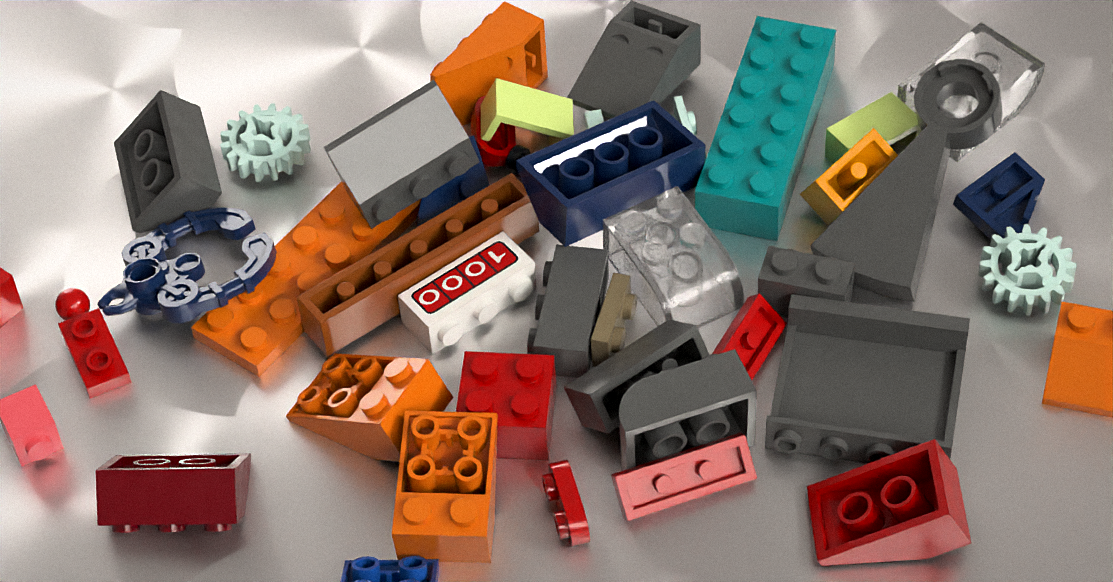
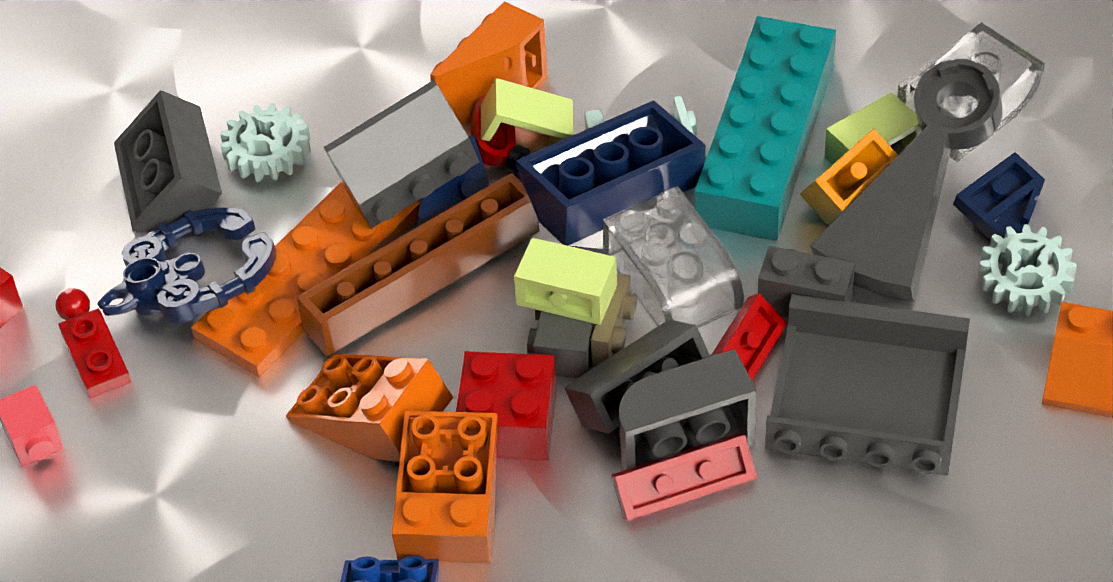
(172, 491): dark red slope -> none
(467, 292): white brick -> none
(565, 281): none -> yellowish green panel
(571, 518): red plate -> none
(637, 60): dark grey slope -> none
(890, 509): red slope -> none

